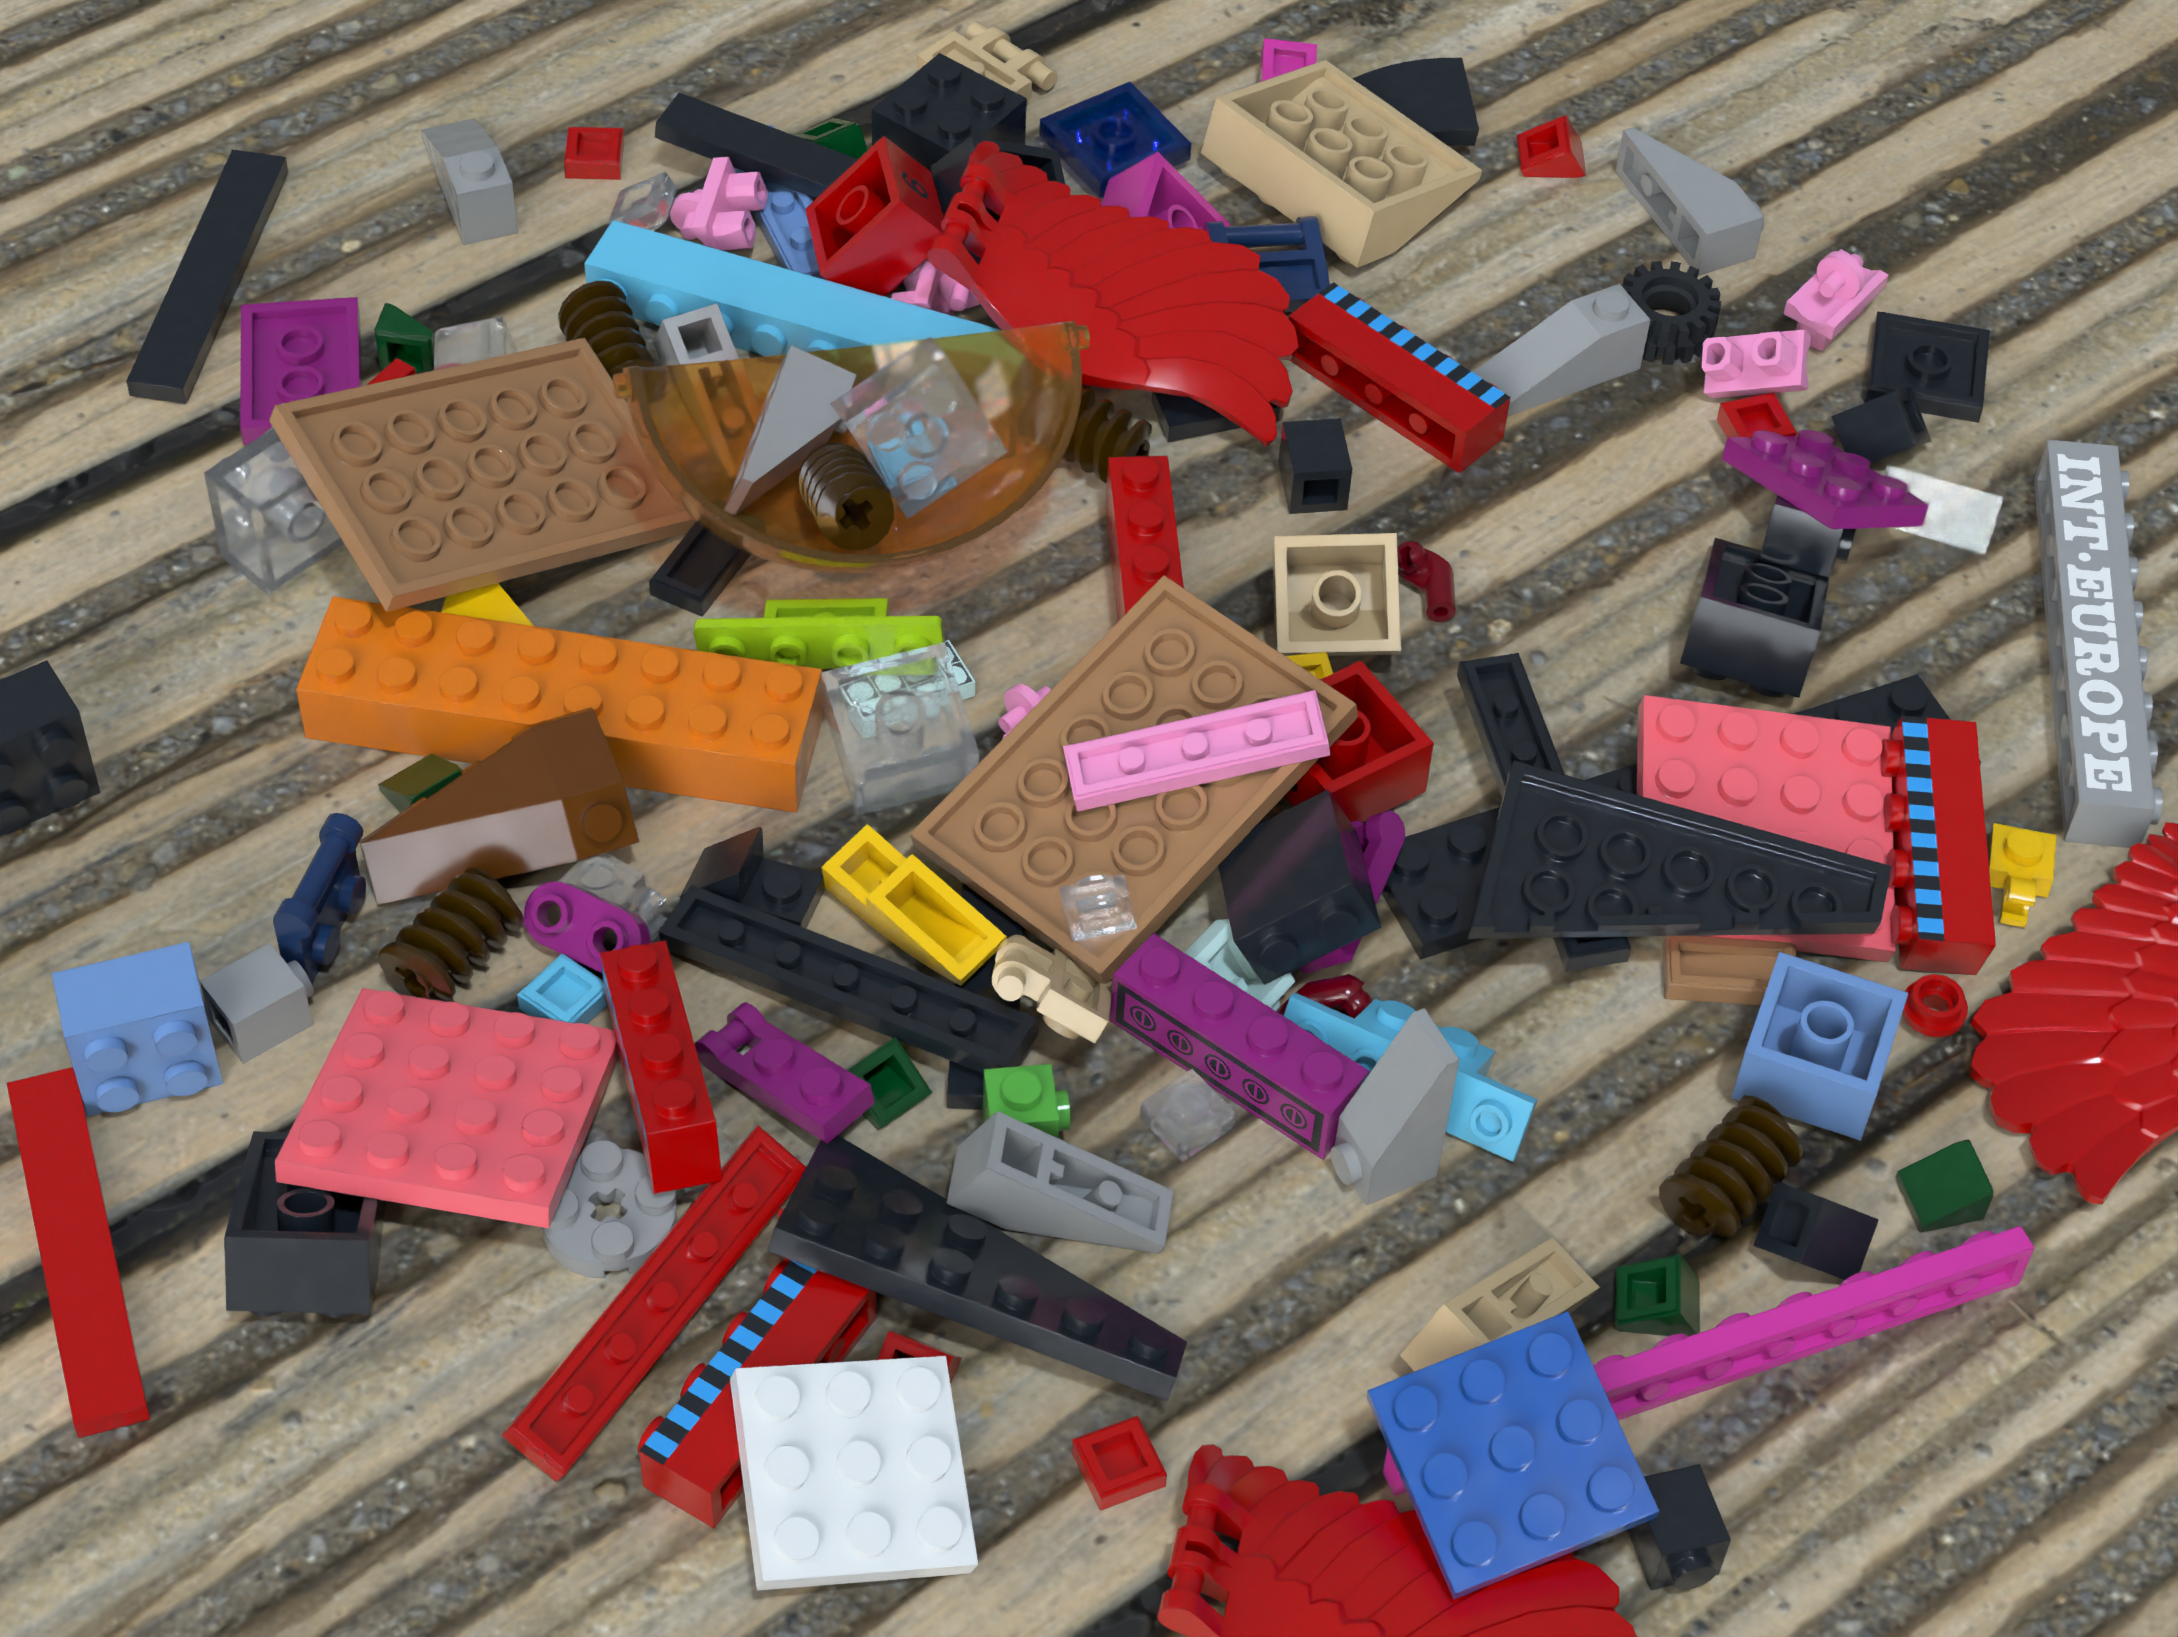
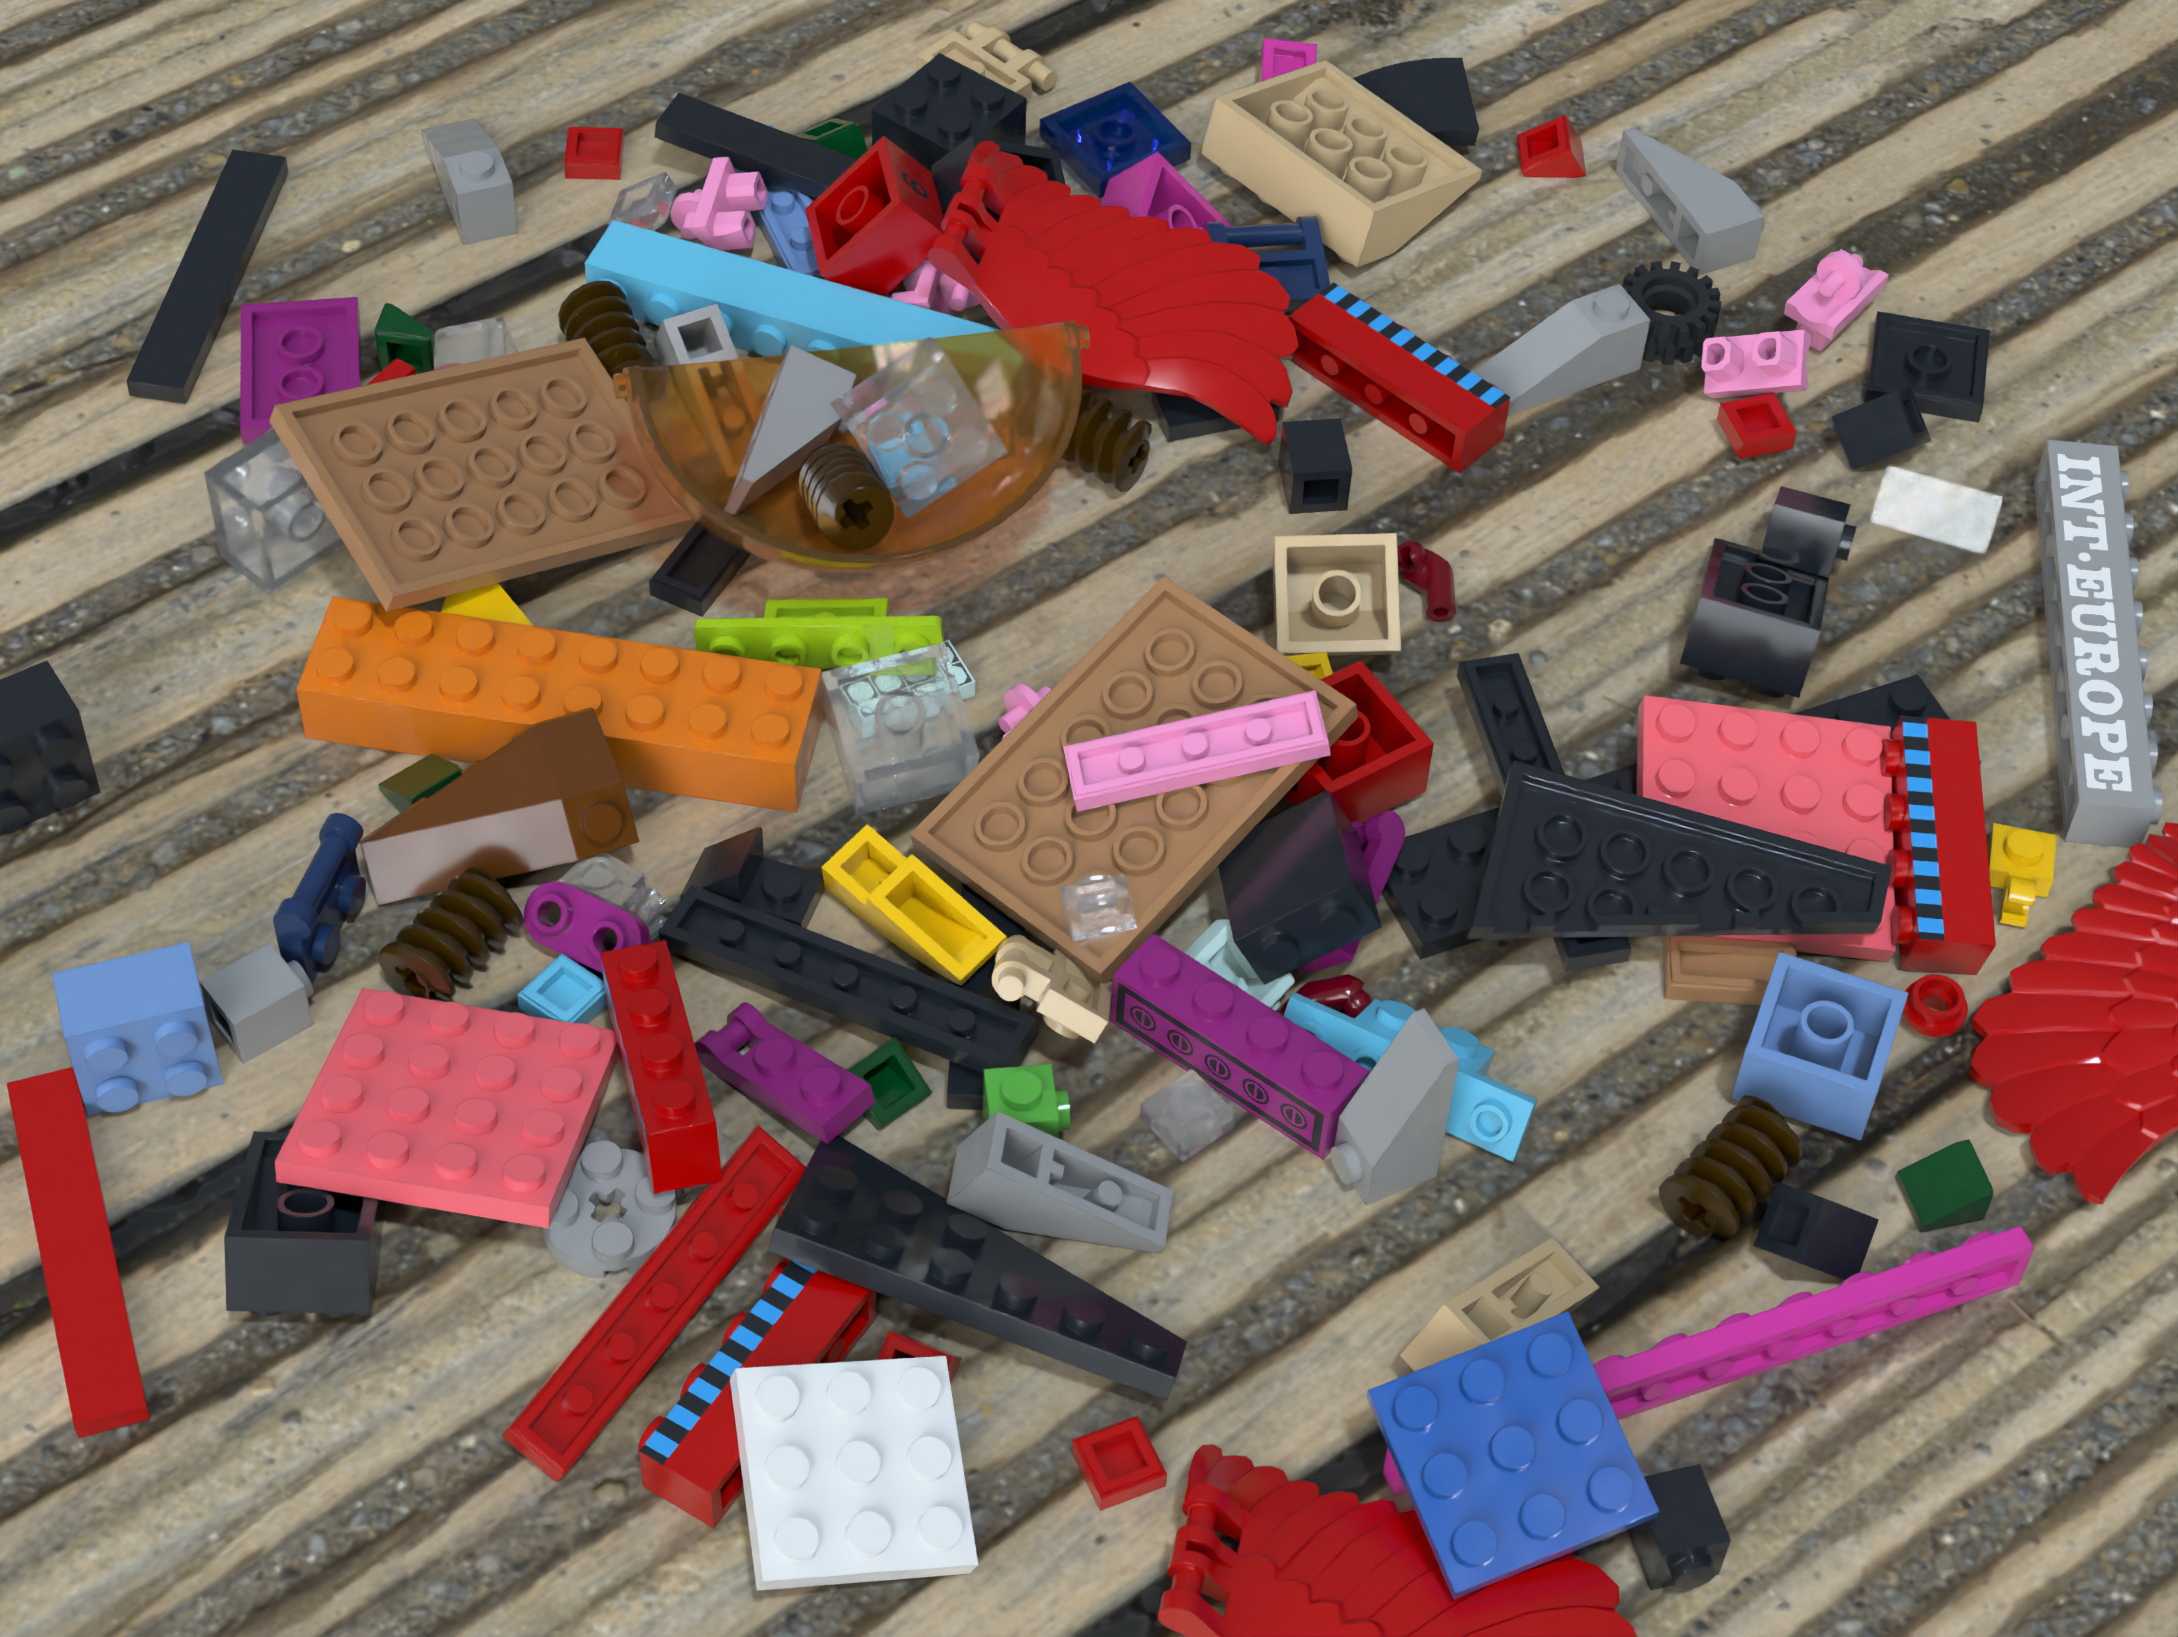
(1140, 527): red brick -> none
(1658, 1297): dark green slope -> none
(1825, 481): magenta plate -> none

